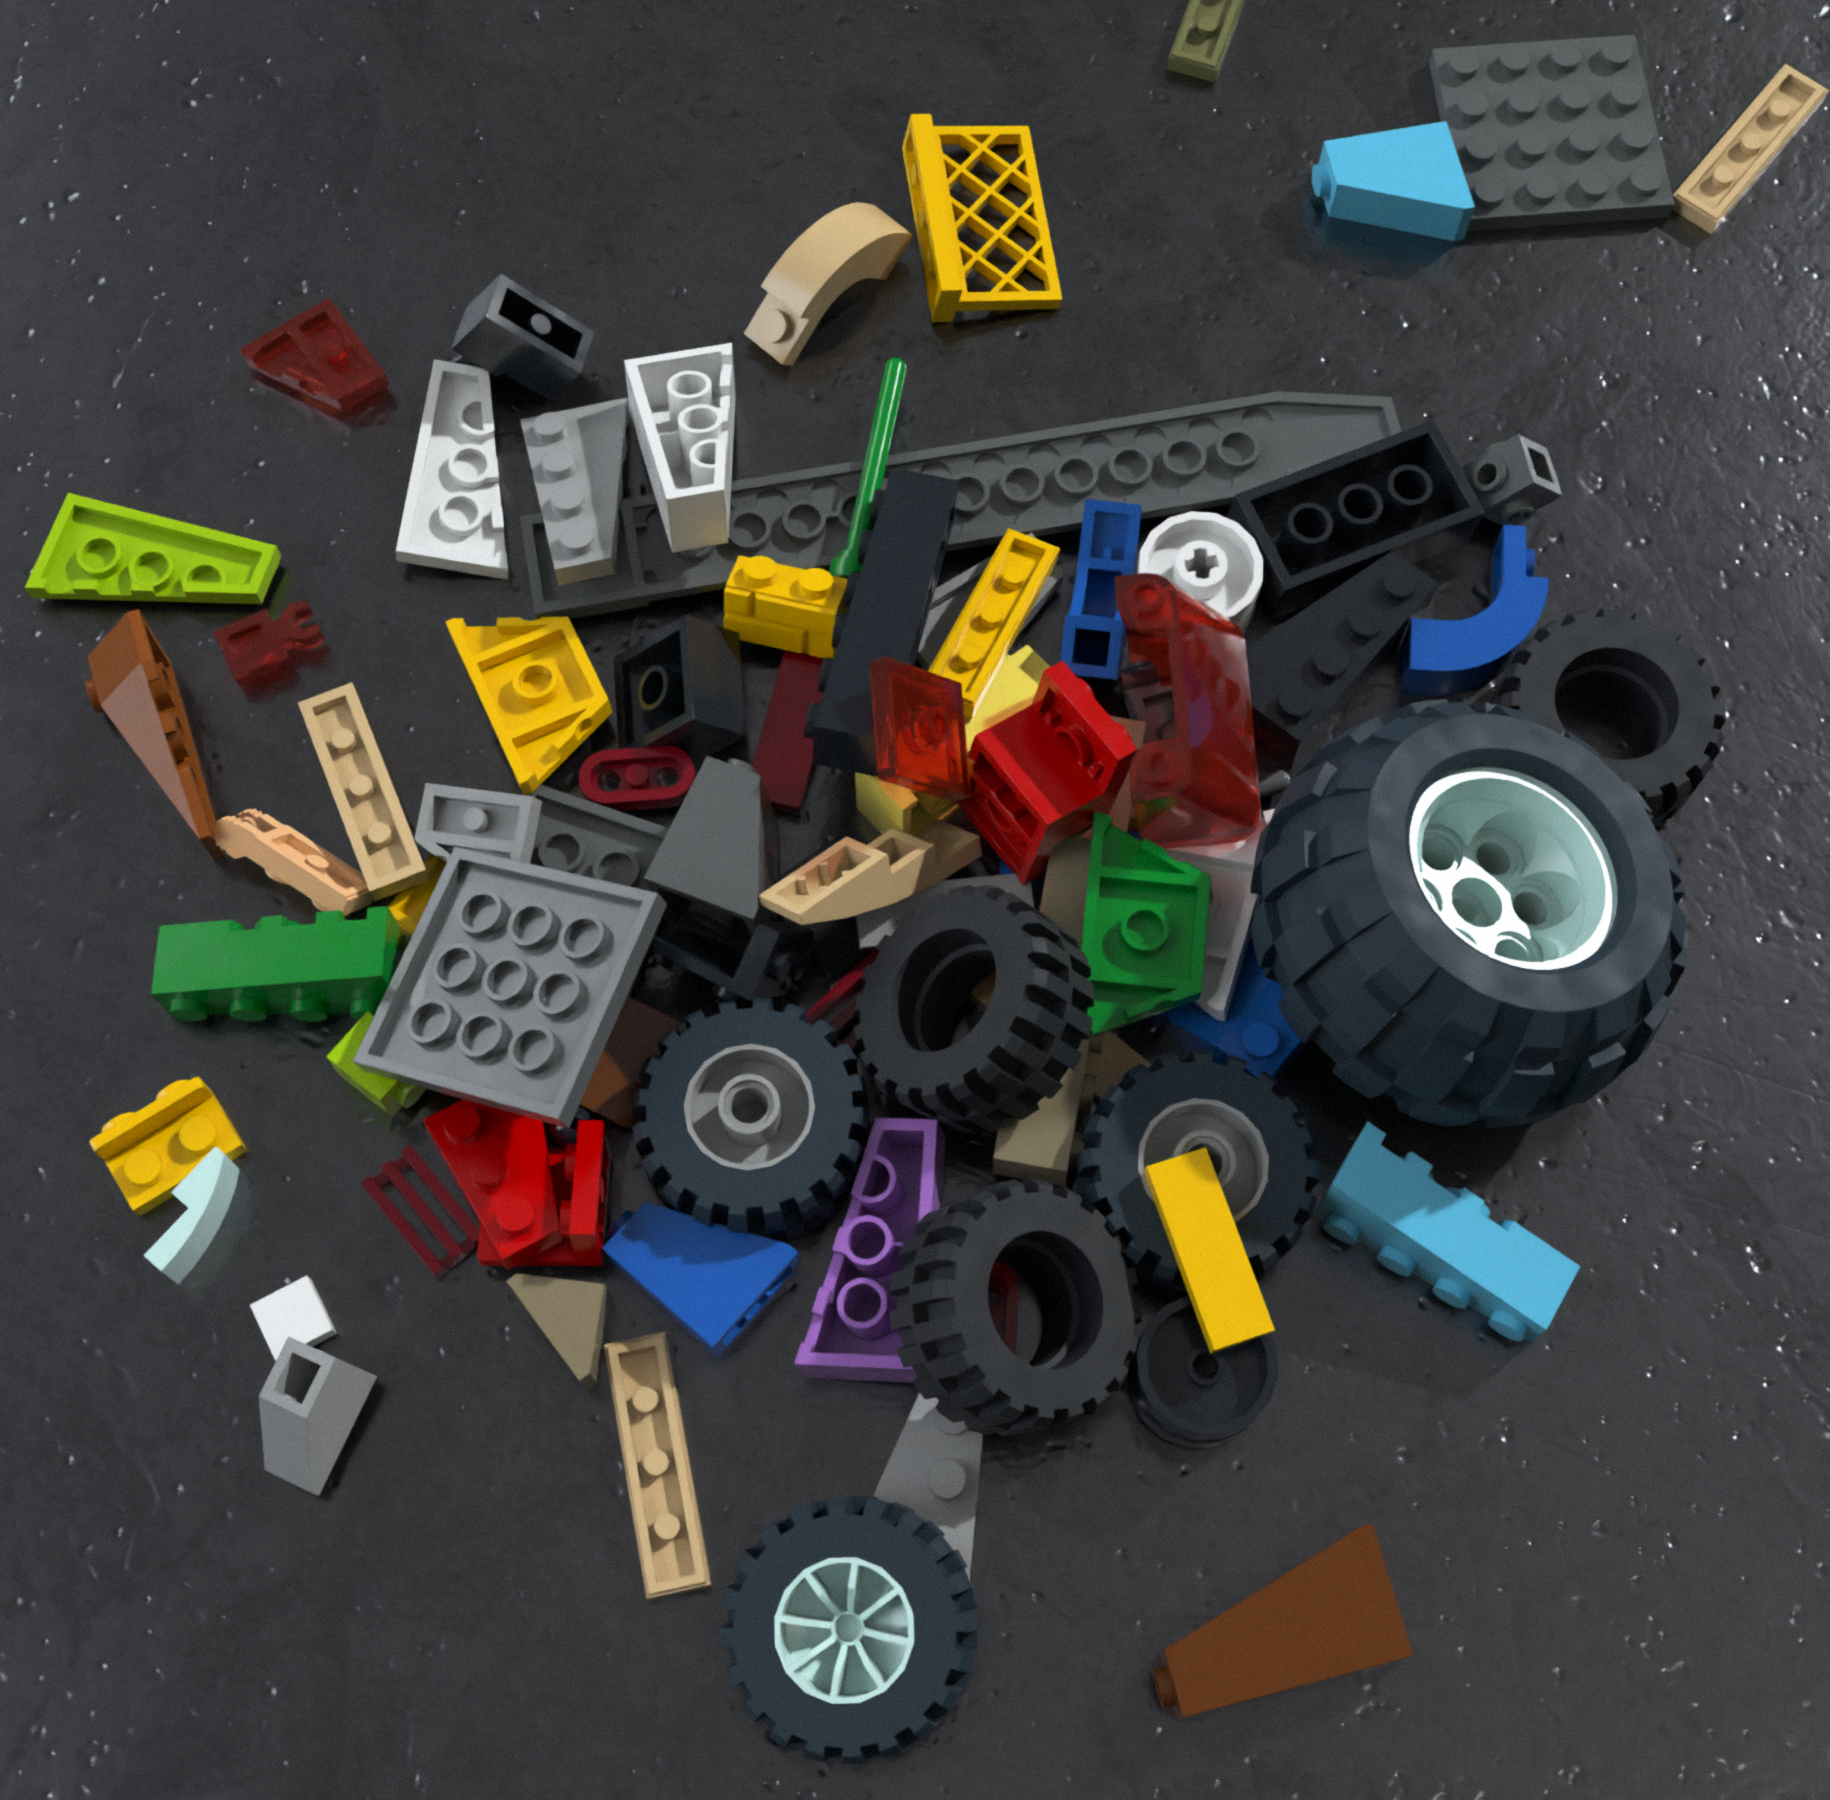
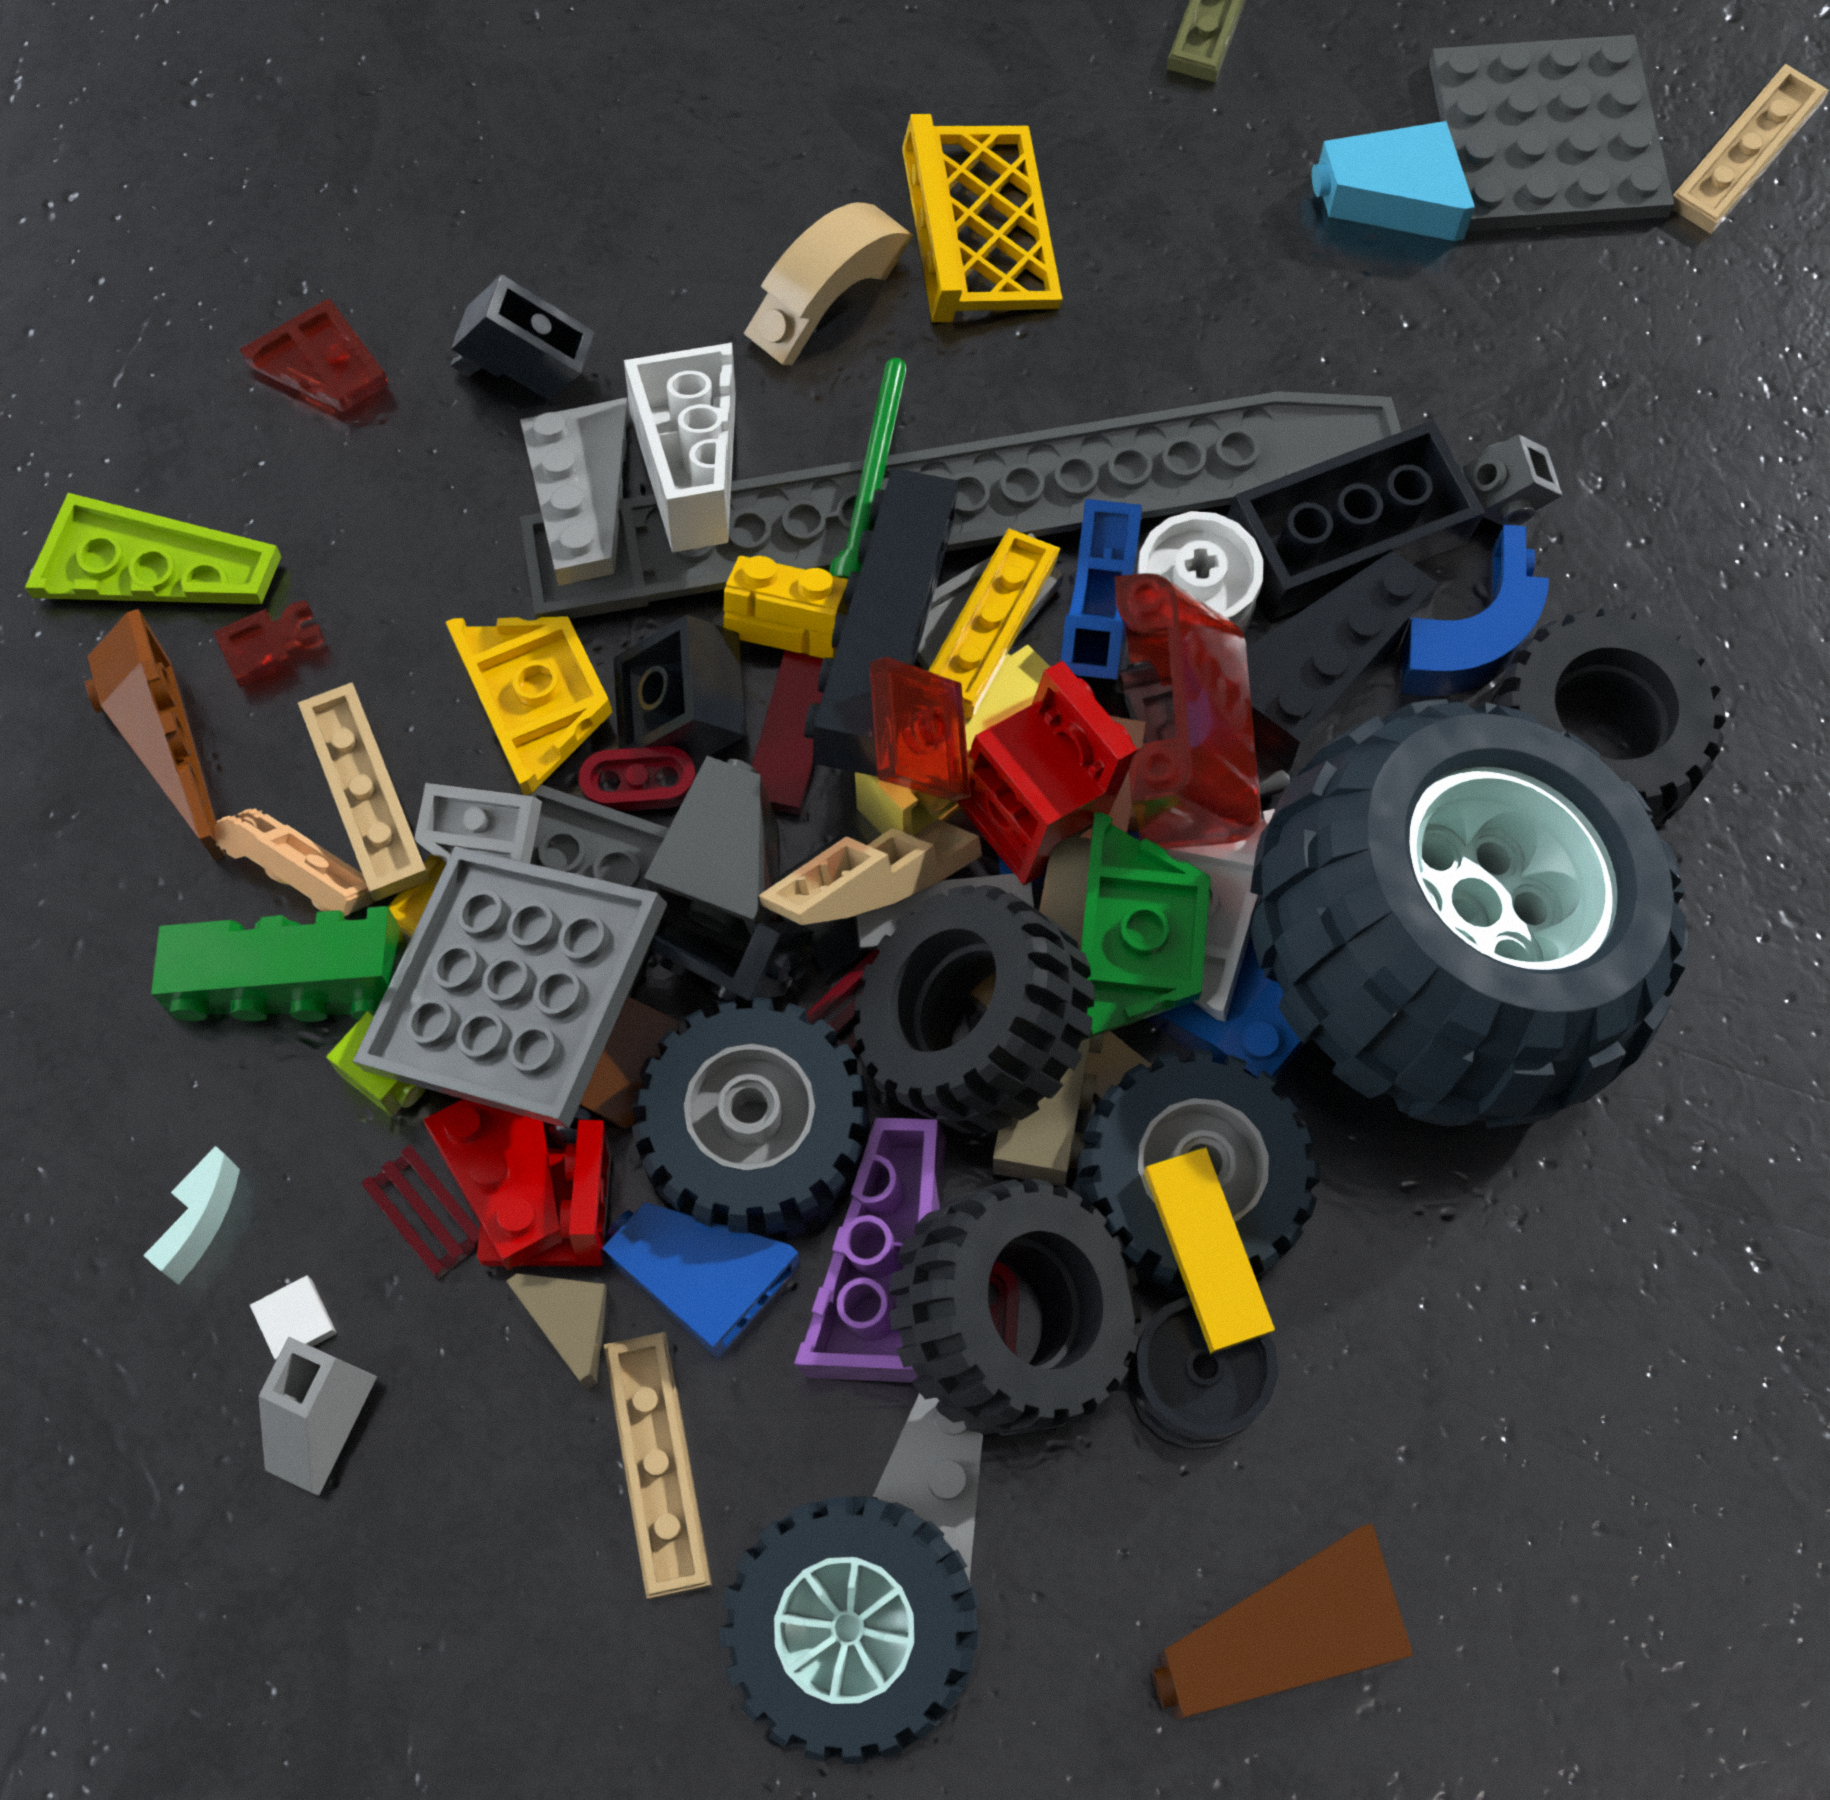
(165, 1142): yellow bracket -> none
(453, 489): white wing -> none
(1445, 1238): medium azure wedge -> none

